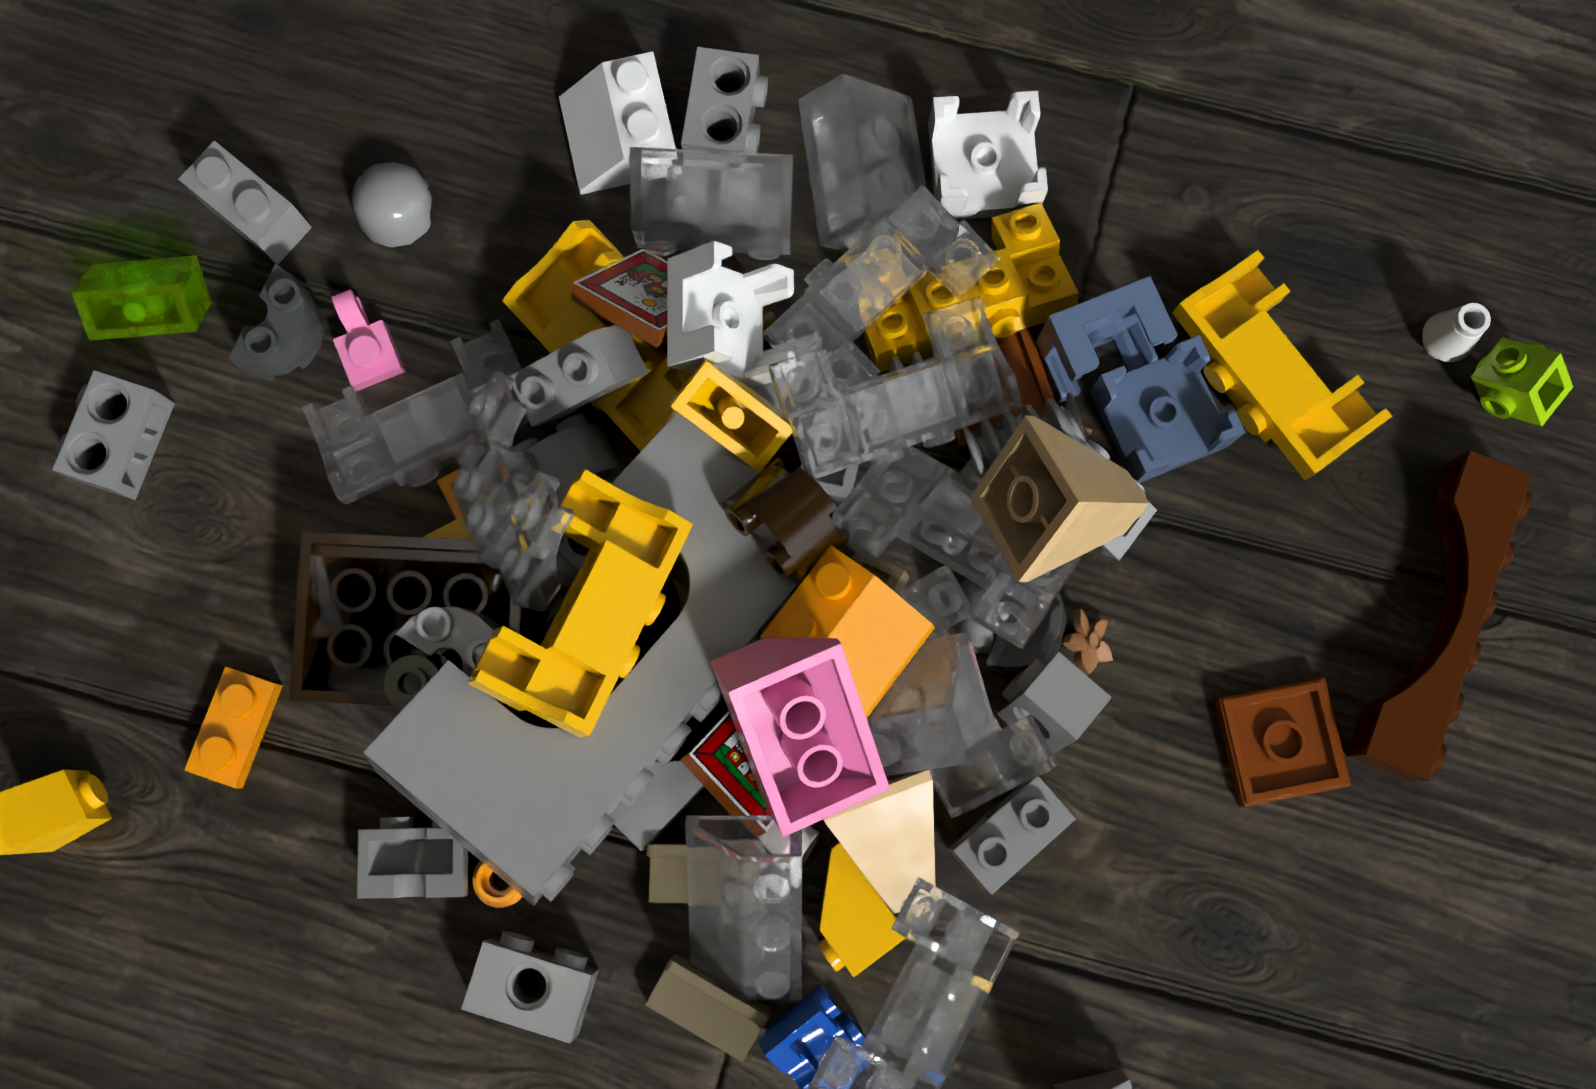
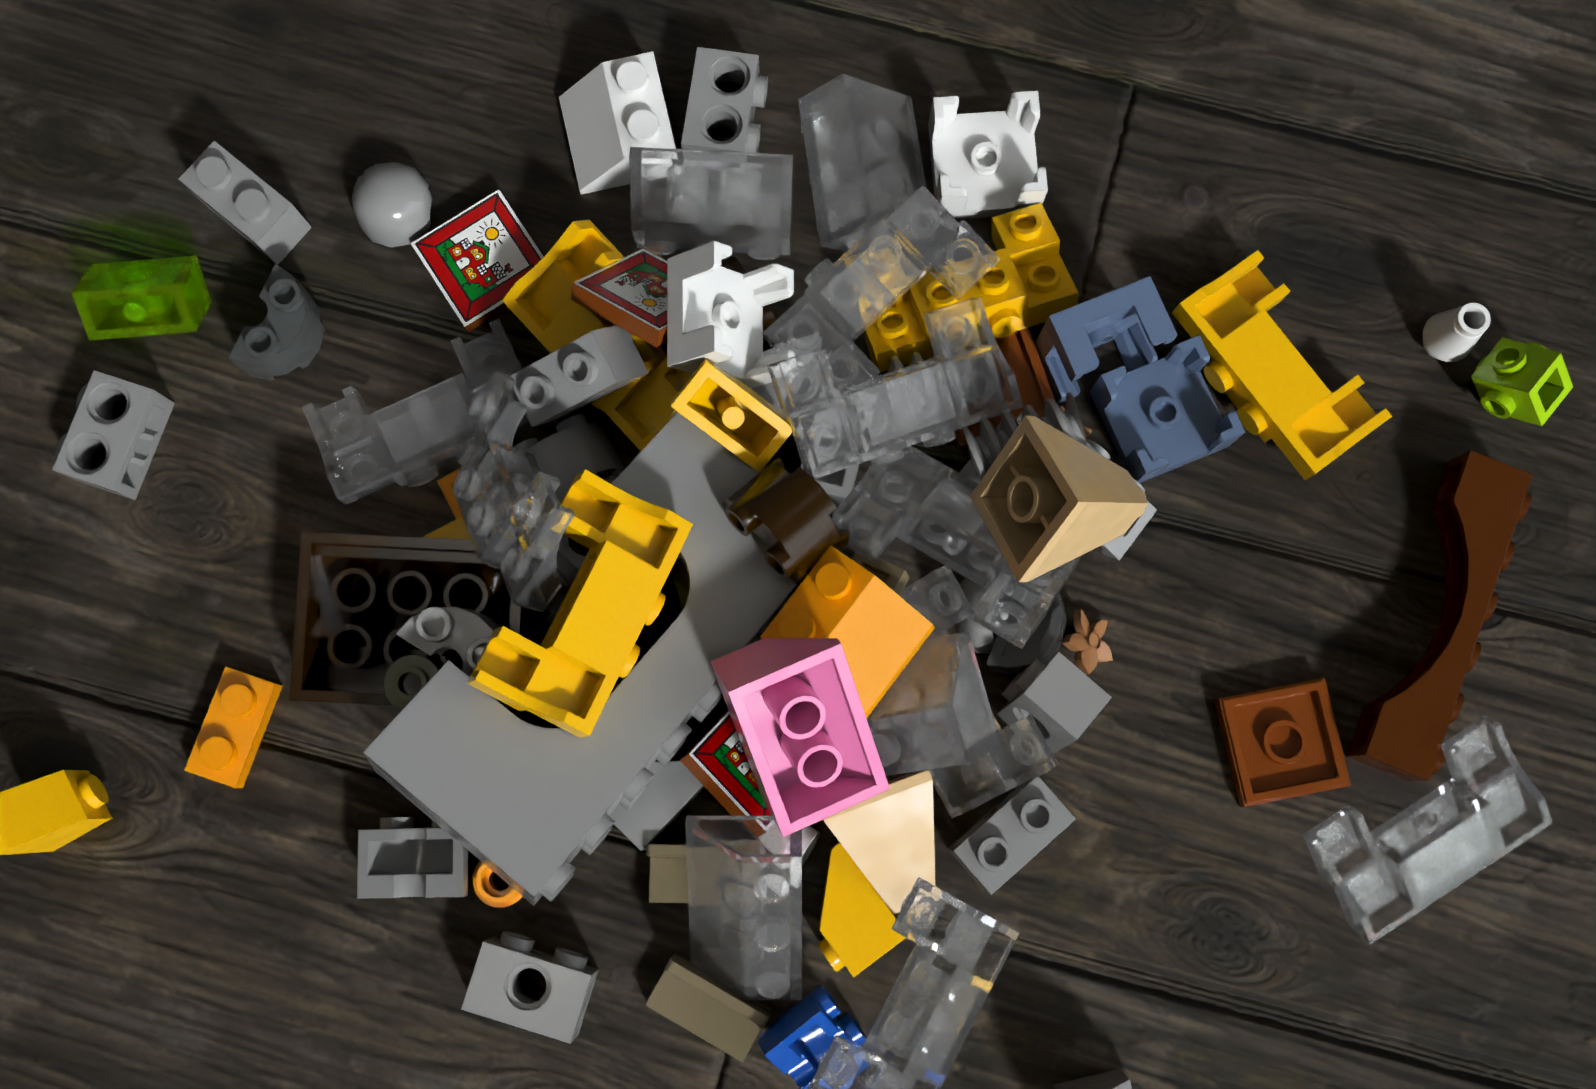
(367, 348): bright pink plate -> none
(478, 258): none -> tile
(1433, 842): none -> clear bracket

